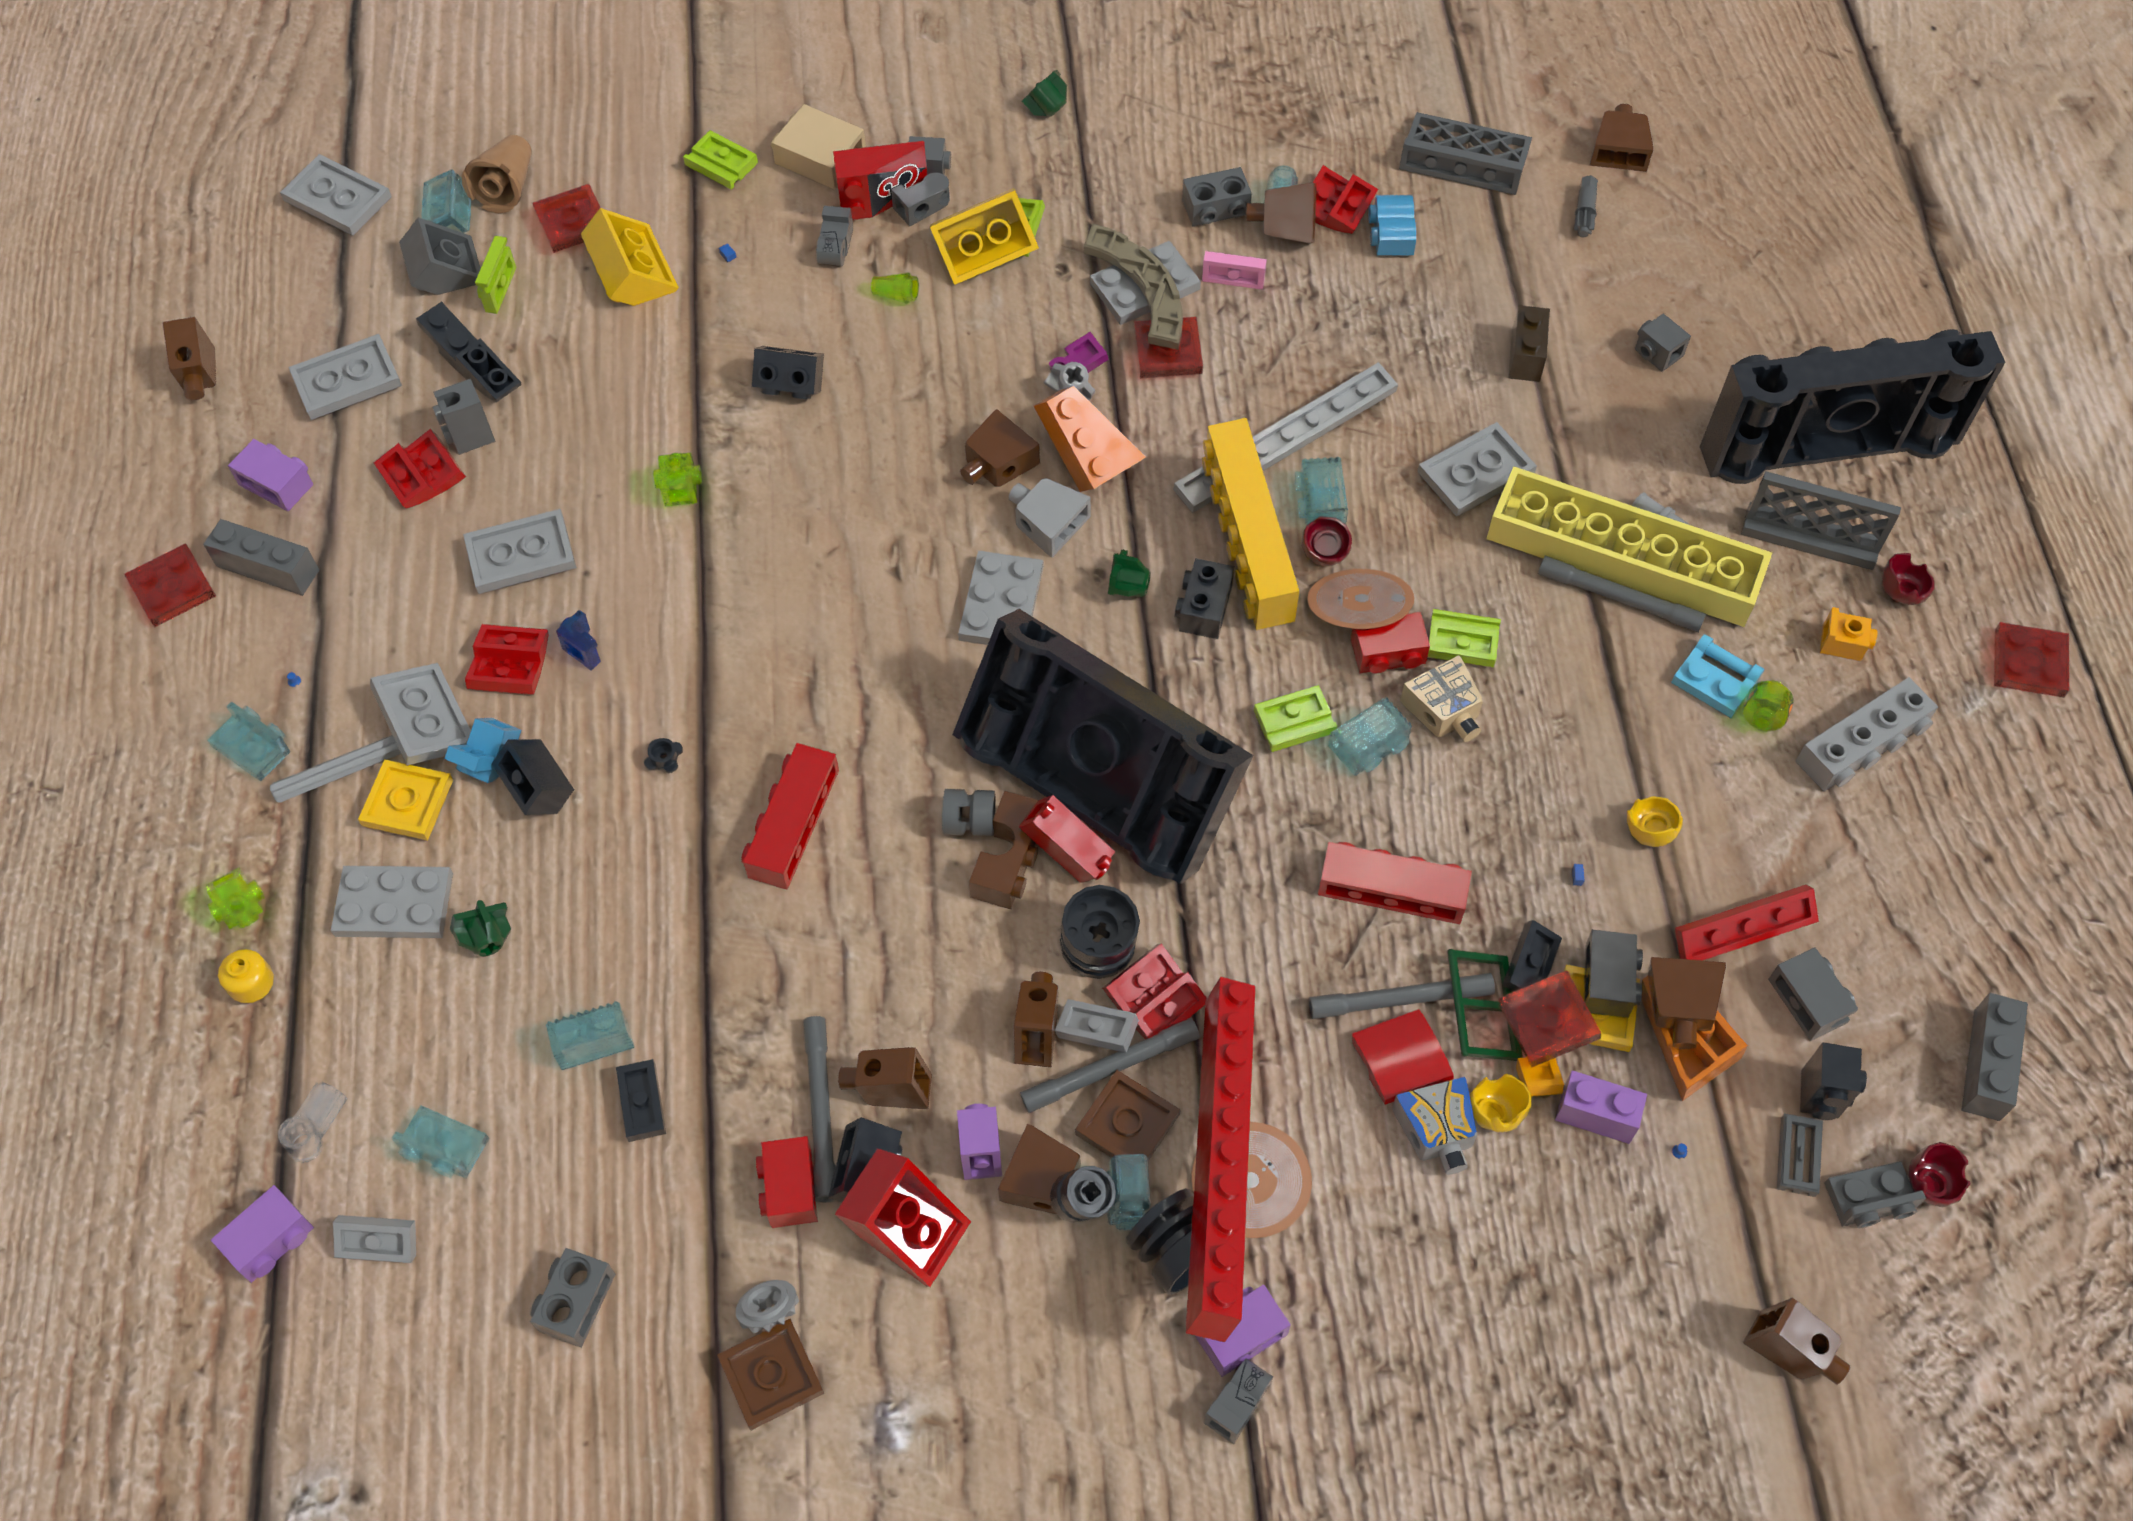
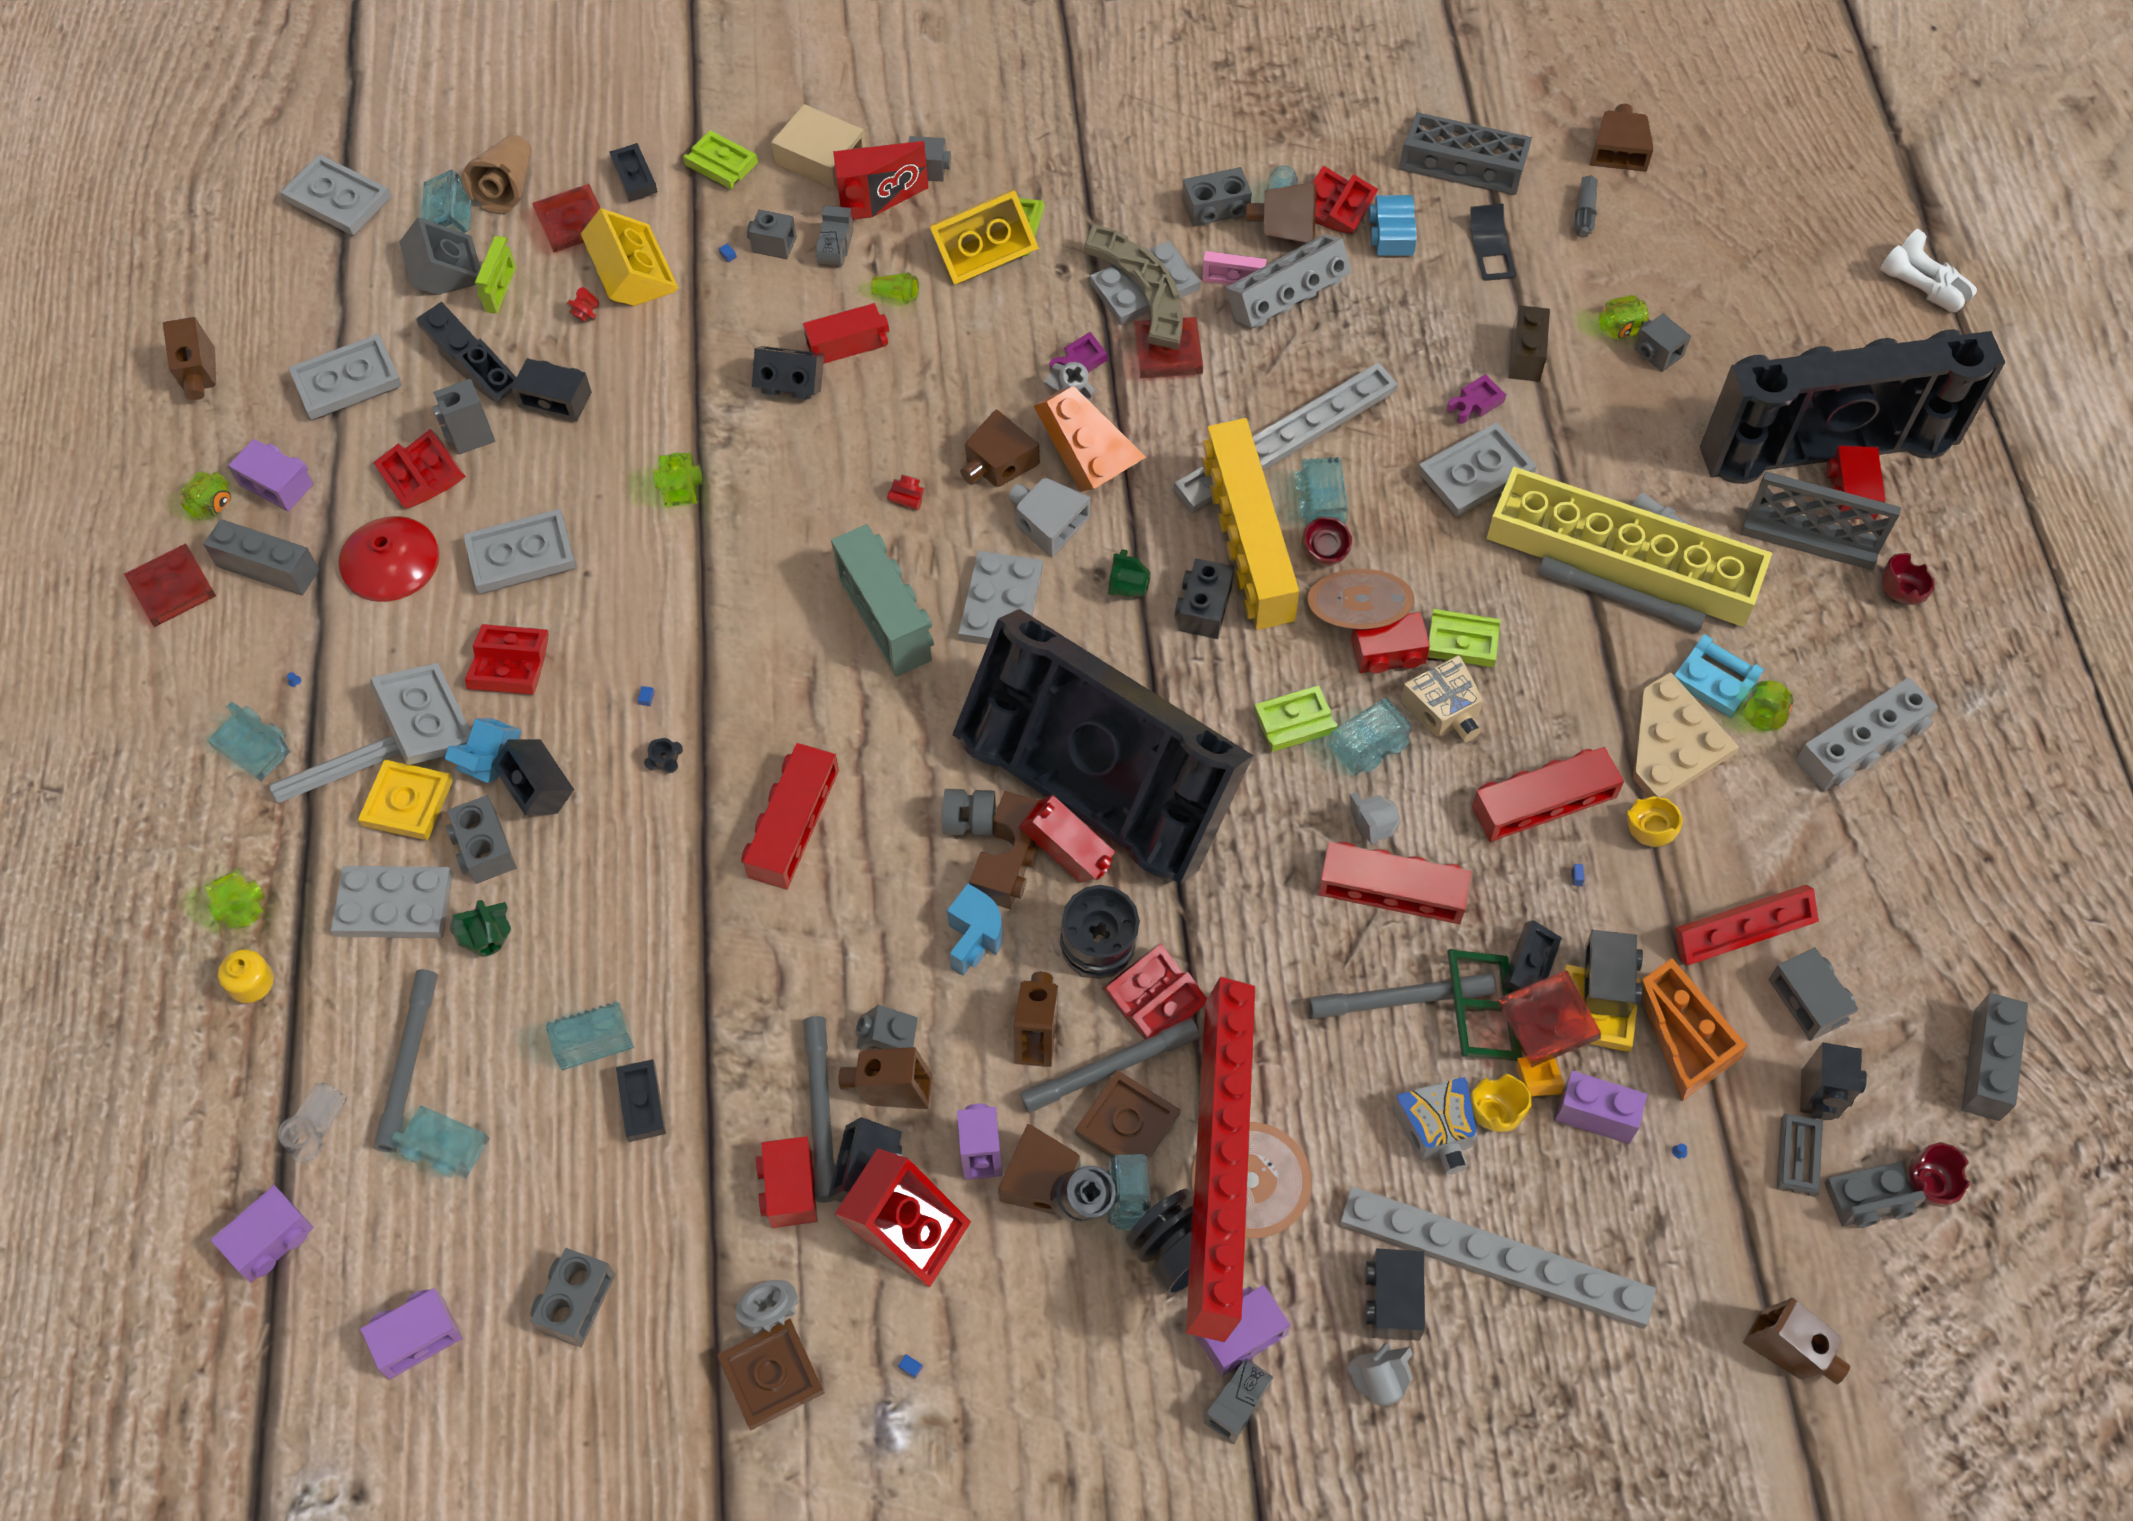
(205, 495): none -> clear neon green head
(374, 1239): light grey plate -> none
(390, 570): none -> red dish
(411, 1332): none -> medium lavender brick
(419, 1003): none -> dark grey piece
(483, 838): none -> dark grey brick
(551, 389): none -> black brick
(576, 640): clear blue bracket -> none
(583, 304): none -> red plate
(633, 171): none -> black plate
(646, 696): none -> blue piece
(772, 234): none -> dark grey brick
(847, 333): none -> red brick
(883, 599): none -> sand green brick
(885, 1029): none -> dark grey bracket
(906, 492): none -> red plate
(910, 1366): none -> blue piece
(922, 198): dark grey leg -> none
(980, 923): none -> dark azure brick
(1047, 96): dark green piece -> none
(1097, 1025): light grey plate -> none
(1288, 280): none -> light grey brick
(1375, 817): none -> light grey piece
(1382, 1374): none -> light grey piece
(1397, 1294): none -> black brick
(1402, 1055): red slope -> none
(1477, 397): none -> magenta plate
(1490, 238): none -> black piece
(1499, 1257): none -> light grey plate
(1547, 793): none -> brick
(1623, 316): none -> clear neon green head
(1676, 739): none -> tan plate
(1685, 996): reddish brown torso -> none
(1847, 635): light orange brick -> none
(1857, 472): none -> red brick
(1947, 285): none -> white piece
(2031, 659): clear red plate -> none

